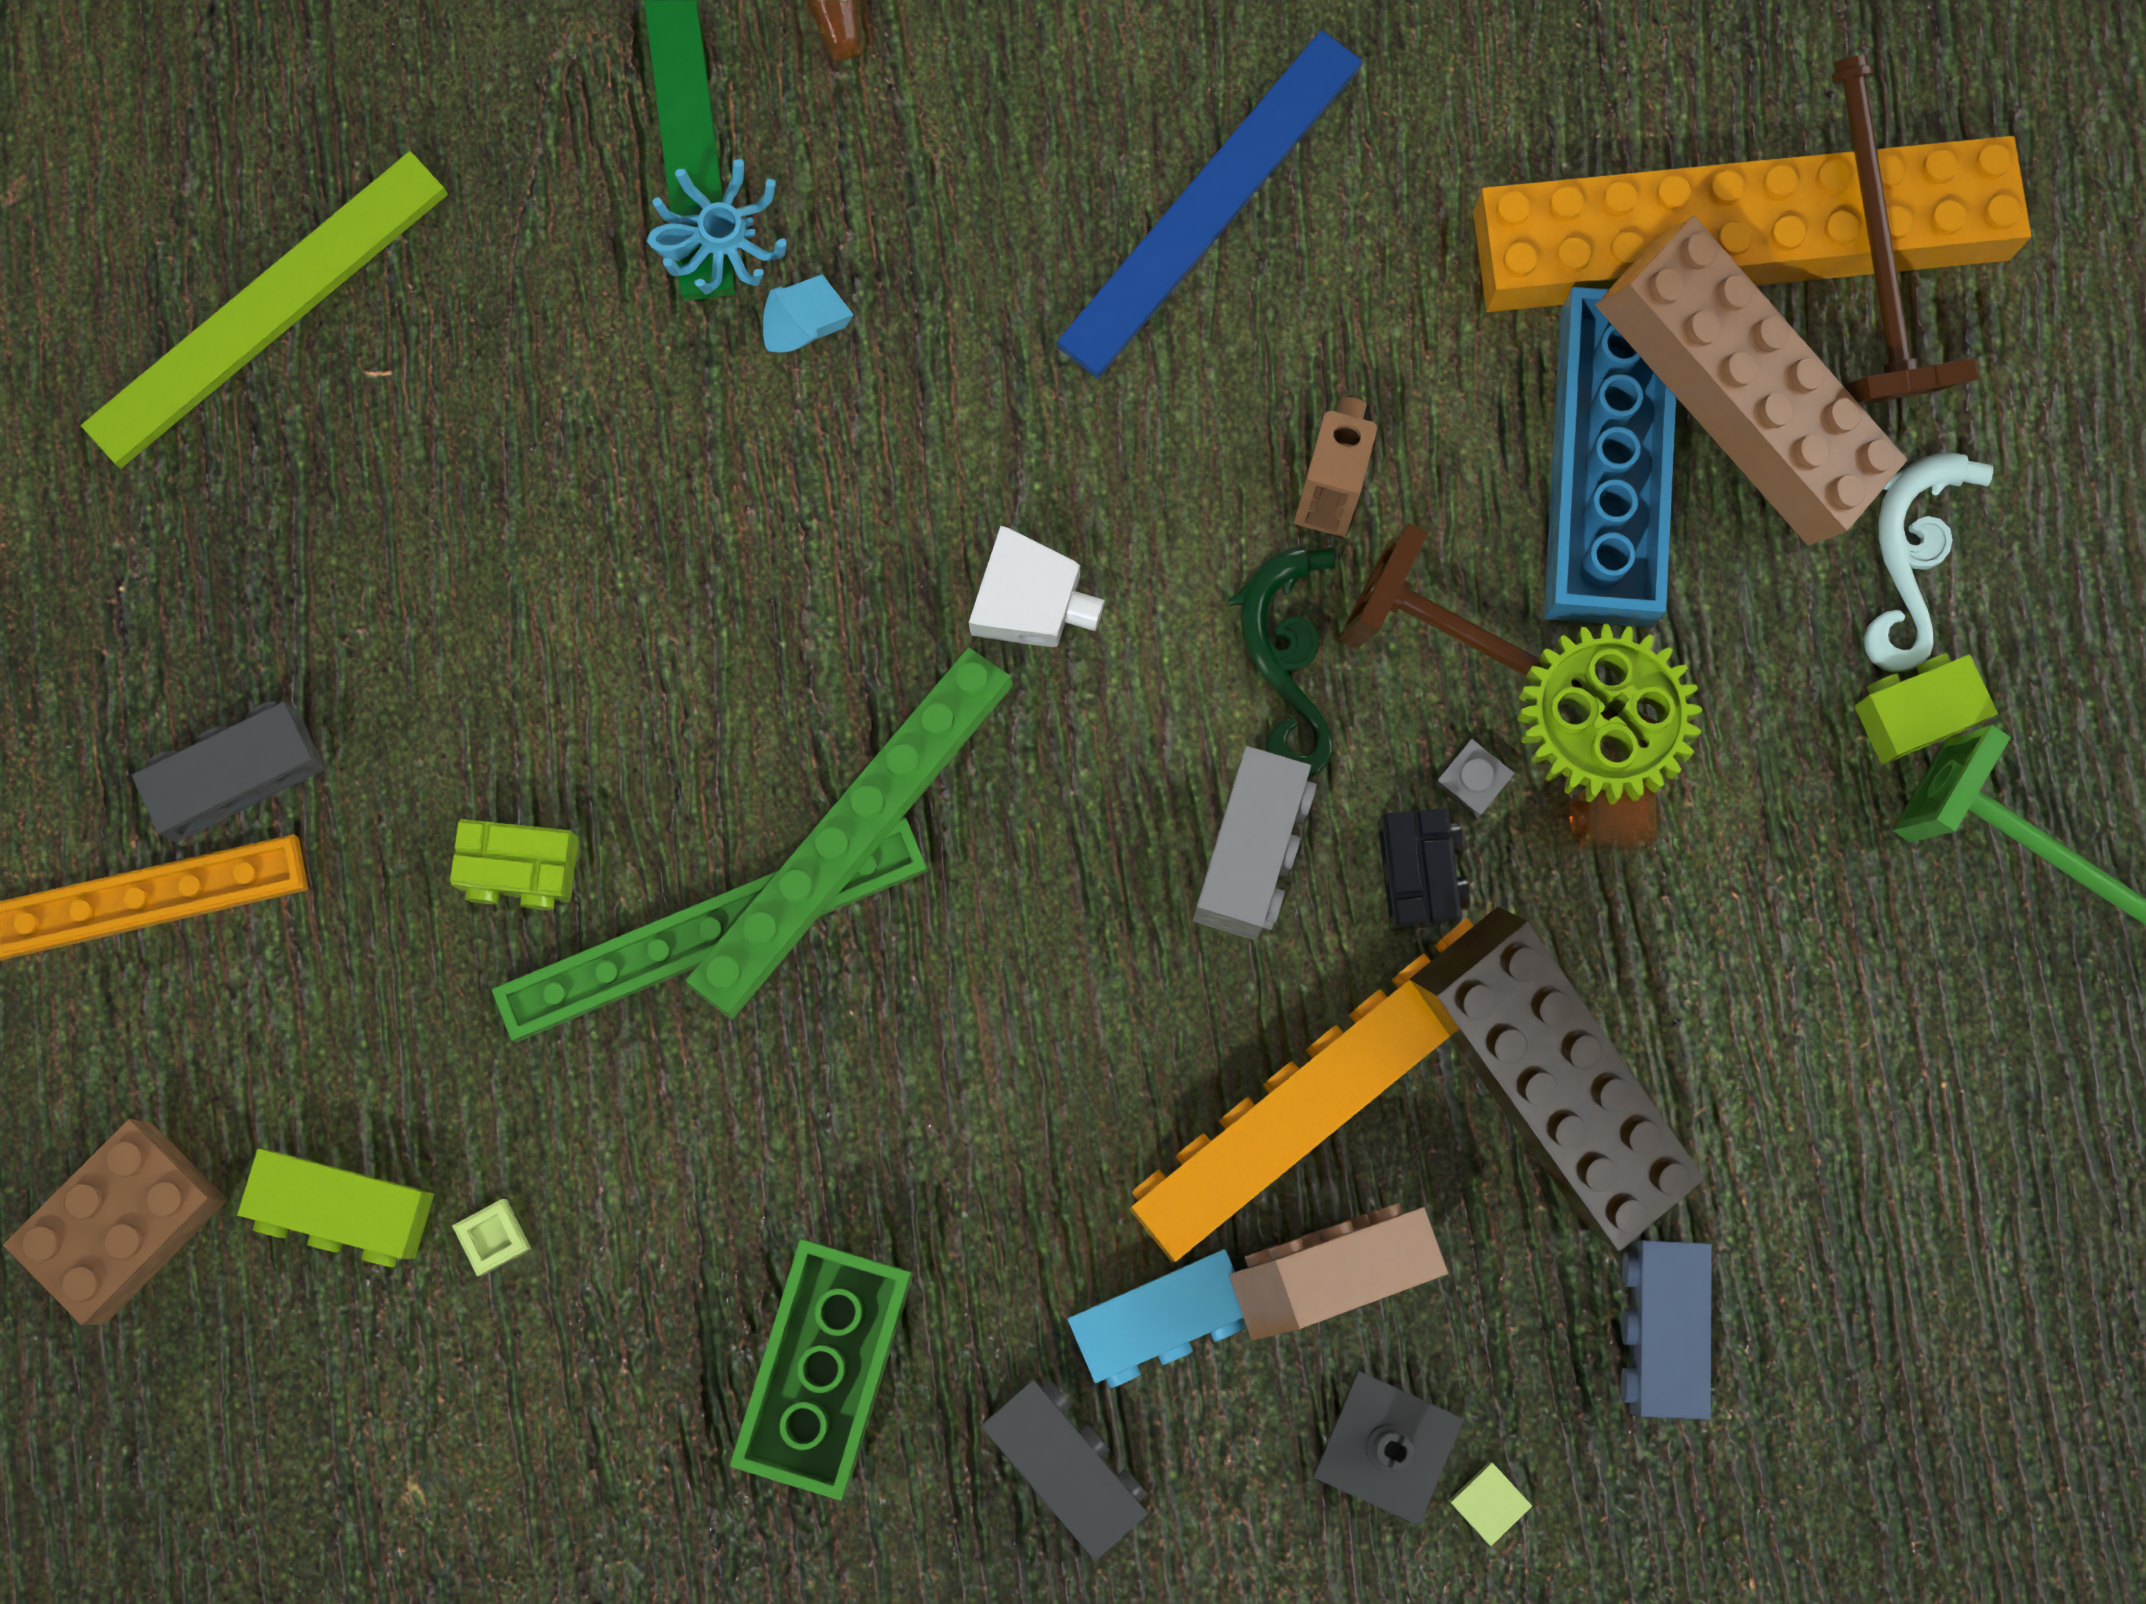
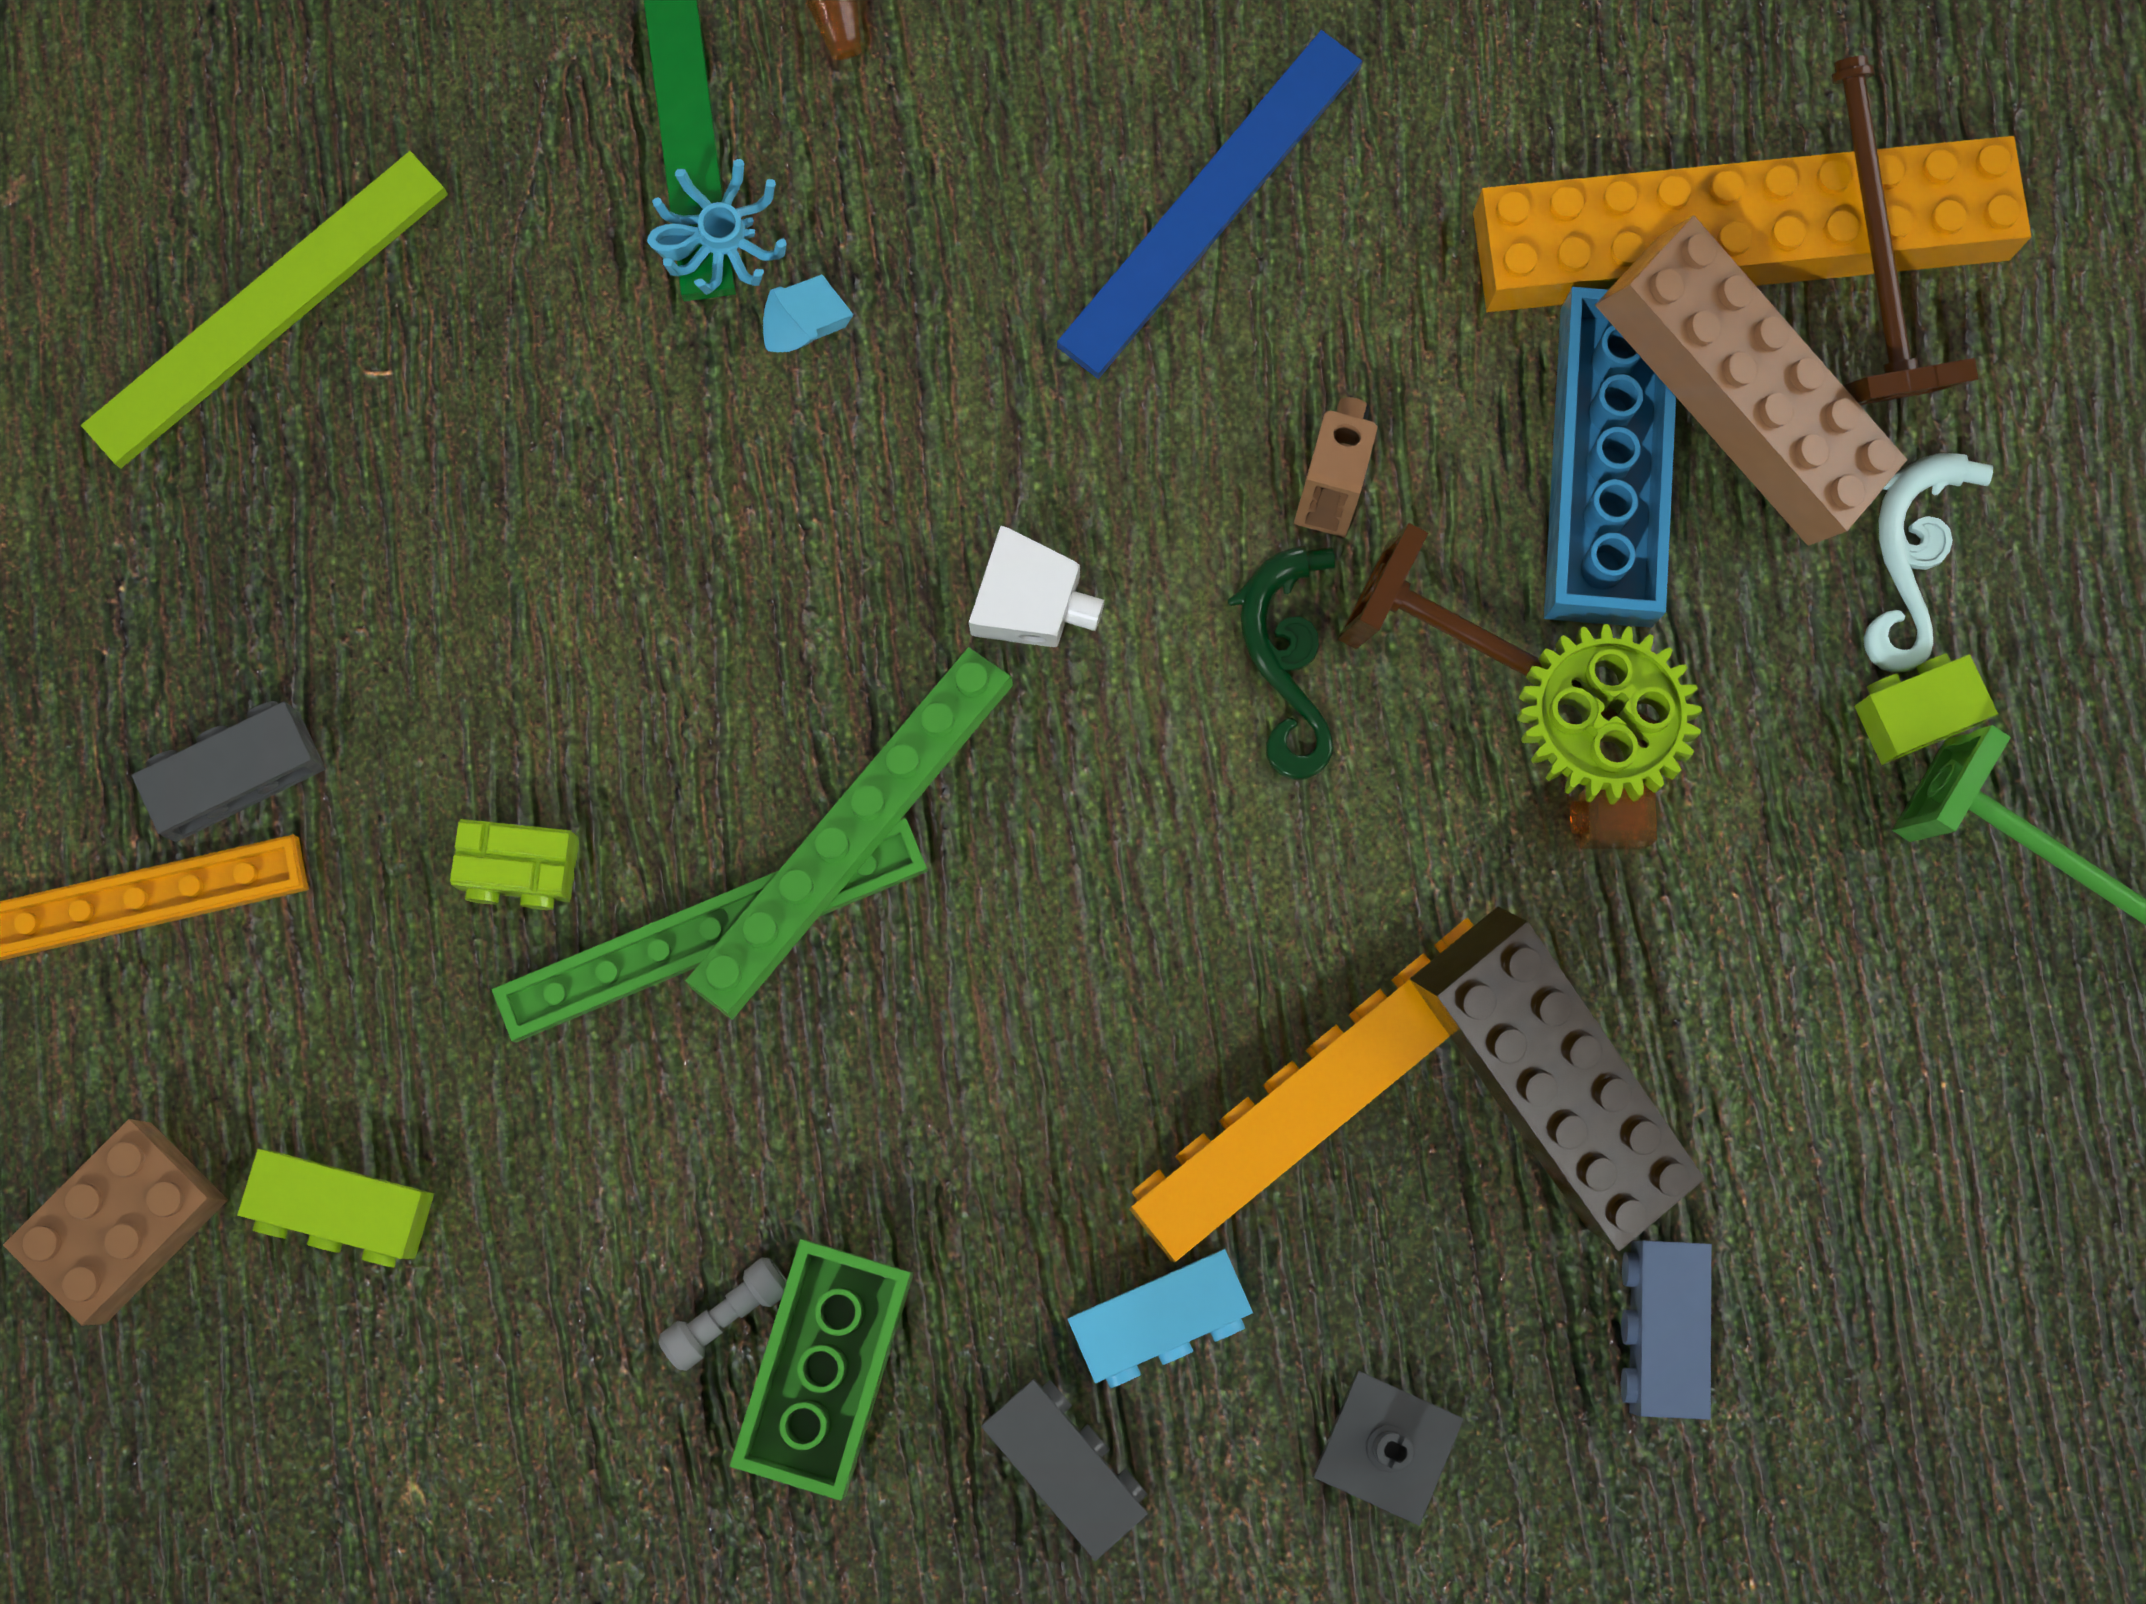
(491, 1237): yellowish green tile -> none
(686, 1342): none -> light grey piece
(1255, 844): light grey brick -> none
(1336, 1270): medium nougat brick -> none
(1422, 869): black brick -> none
(1474, 778): light grey plate -> none
(1490, 1503): yellowish green tile -> none

